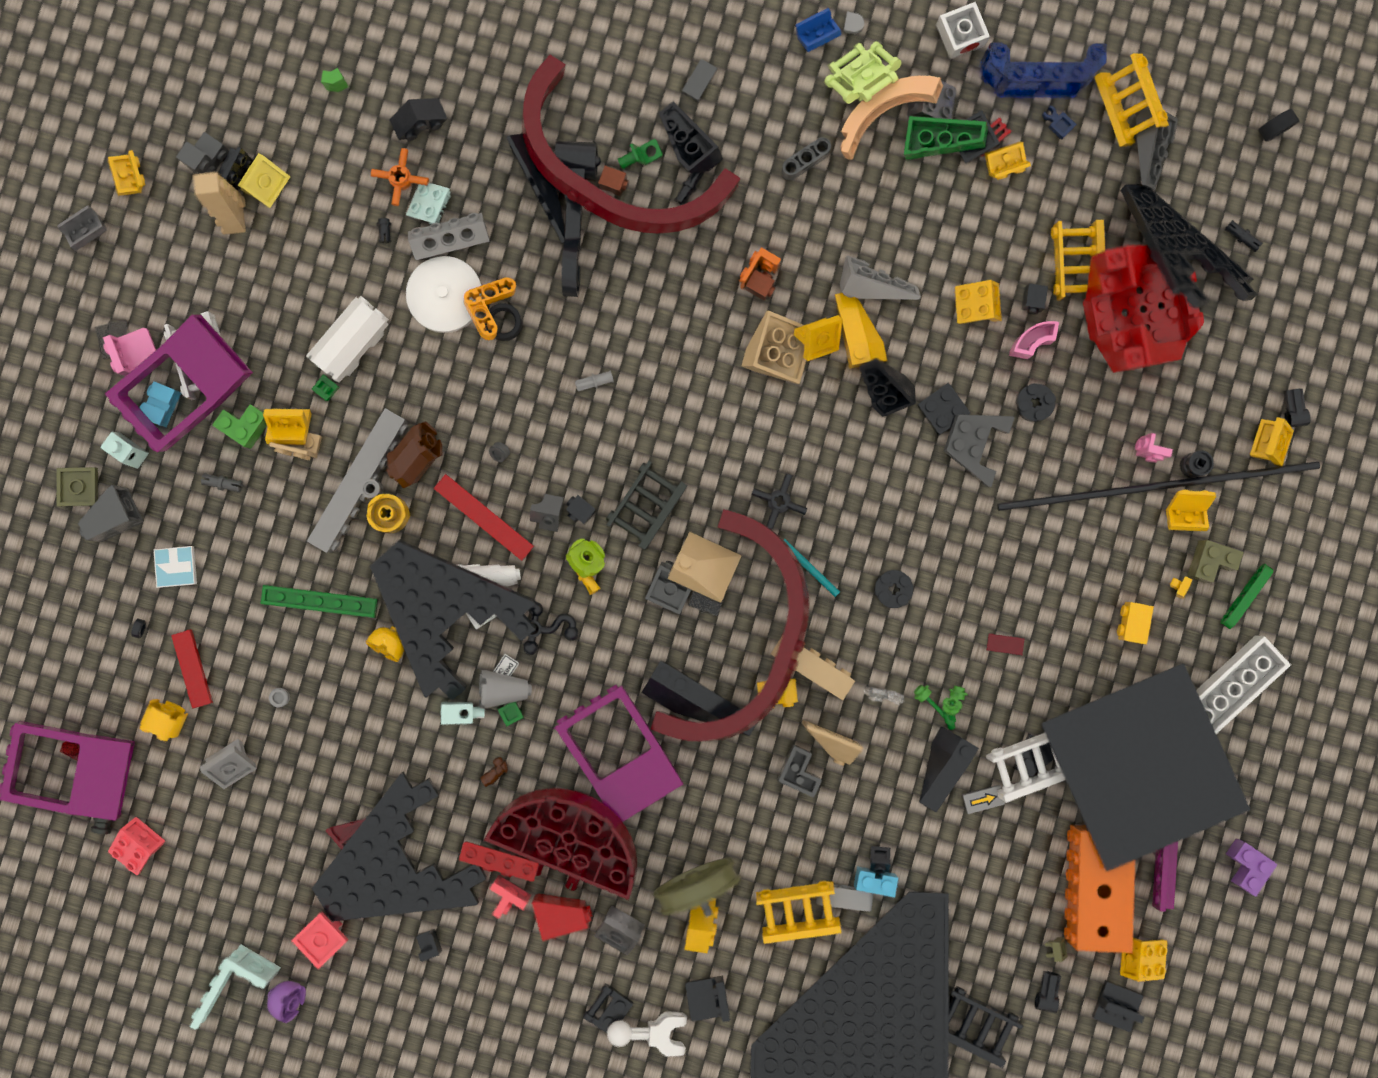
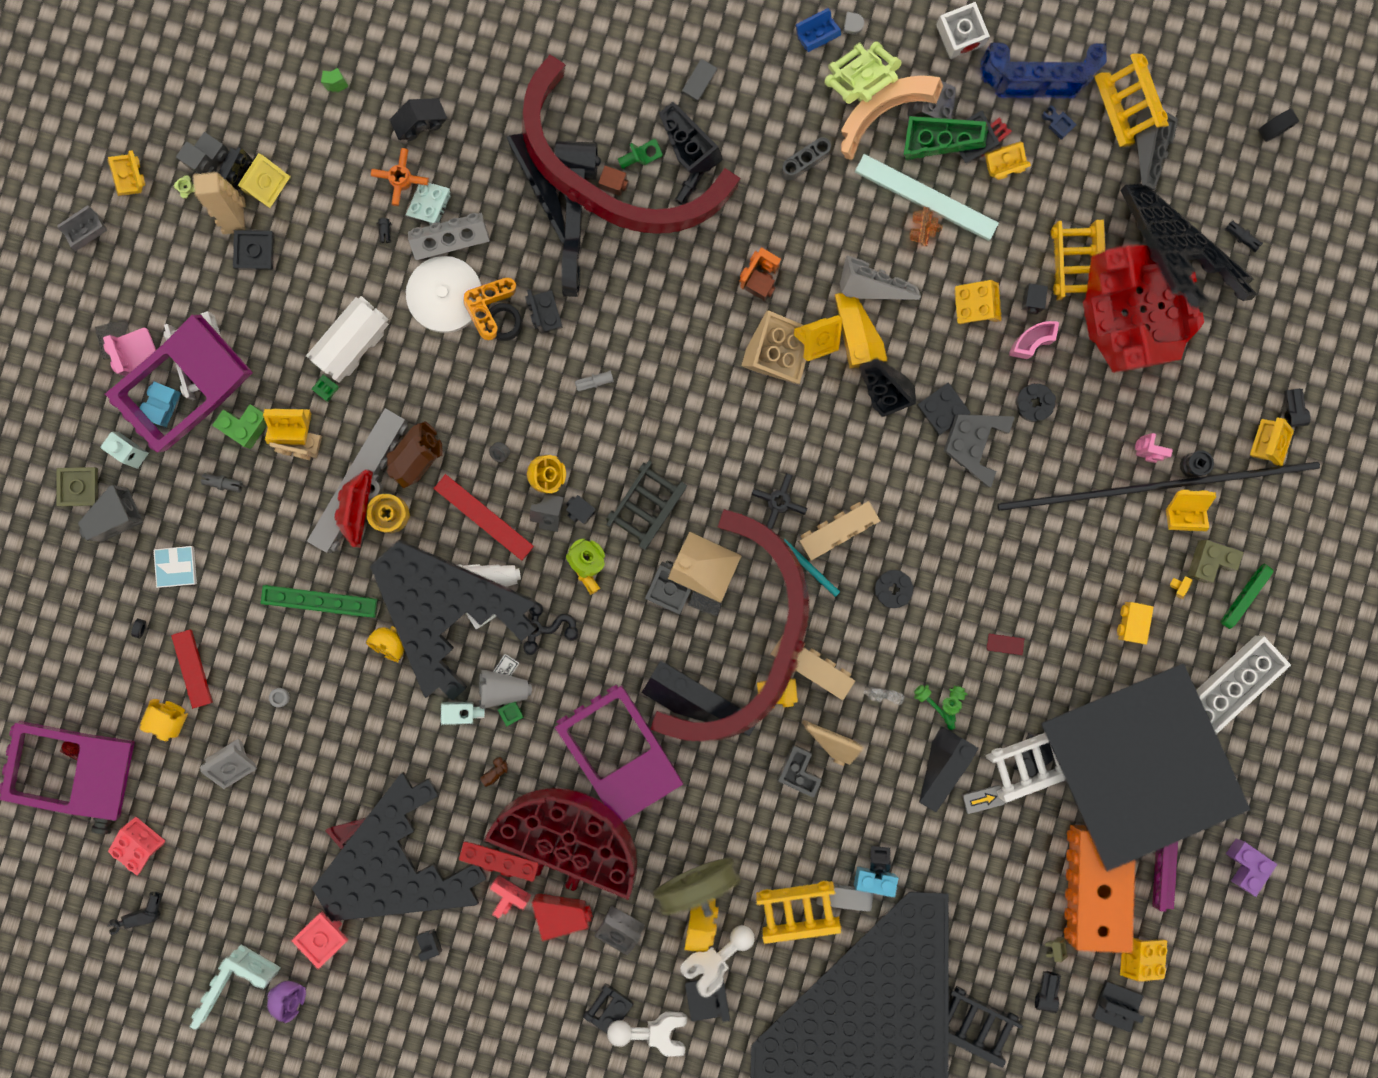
(139, 917): none -> black arm
(179, 185): none -> yellowish green plate
(253, 250): none -> black plate
(353, 507): none -> red wedge
(545, 311): none -> black bracket
(546, 474): none -> yellow cylinder
(713, 963): none -> white piece
(839, 530): none -> tan wedge
(924, 218): none -> clear orange hips
(926, 197): none -> light aqua tile

